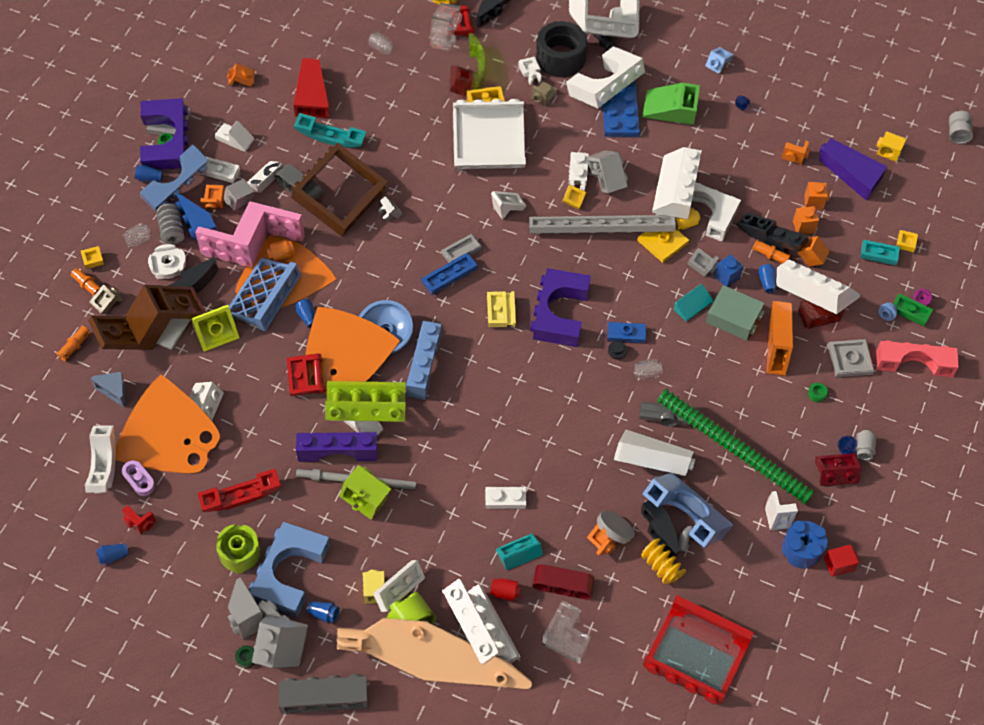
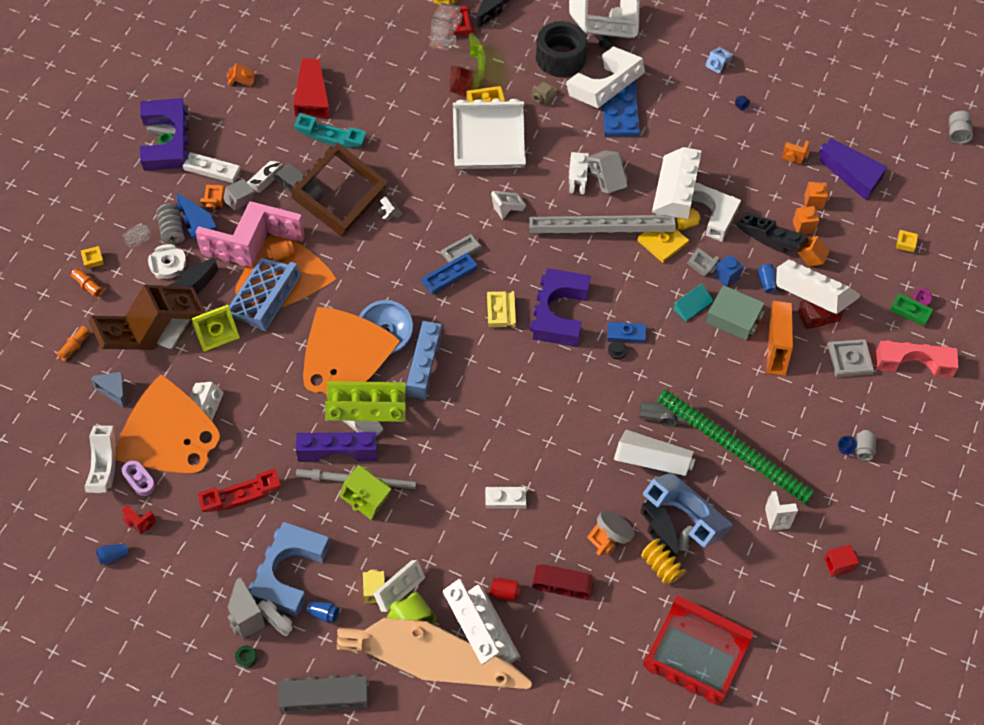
(105, 298): dark tan bracket -> none
(147, 174): blue cone -> none
(158, 193): medium blue arch -> none
(235, 136): white slope -> none
(238, 548): lime brick -> none
(279, 642): light grey slope -> none
(299, 377): red plate -> none
(306, 311): blue cone -> none
(380, 43): clear brick -> none
(519, 551): teal slope -> none
(530, 68): white plate -> none
(563, 636): clear brick -> none
(573, 197): yellow plate -> none
(648, 369): clear brick -> none
(672, 103): bright green slope -> none
(770, 252): orange pin -> none
(804, 544): blue brick -> none
(817, 392): green tile -> none
(838, 469): dark red bracket -> none
(879, 252): teal plate -> none
(888, 311): medium blue plate -> none
(890, 146): yellow brick -> none

